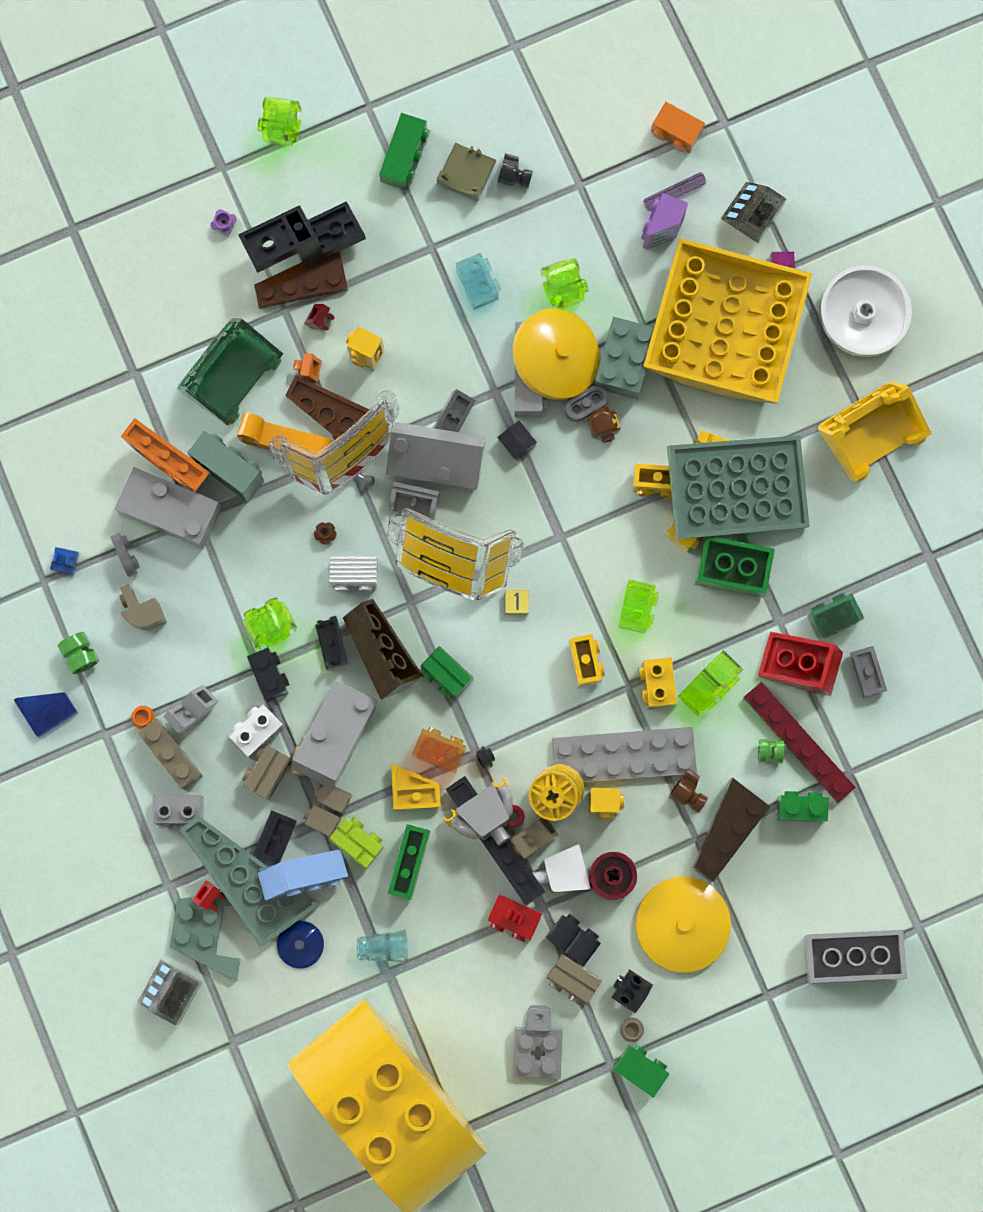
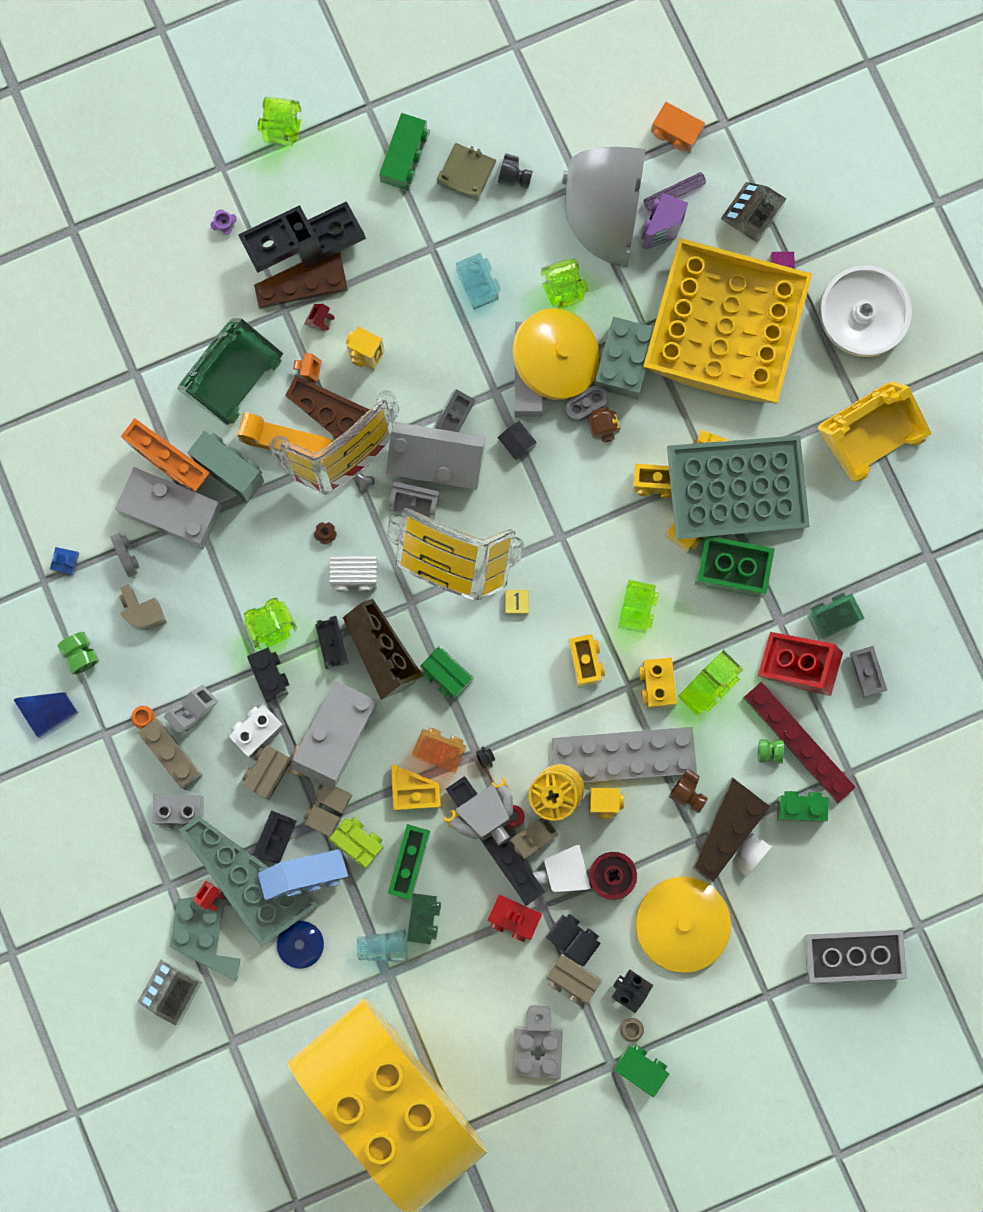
(422, 918): none -> clear green brick
(604, 199): none -> light grey brick
(751, 853): none -> white brick

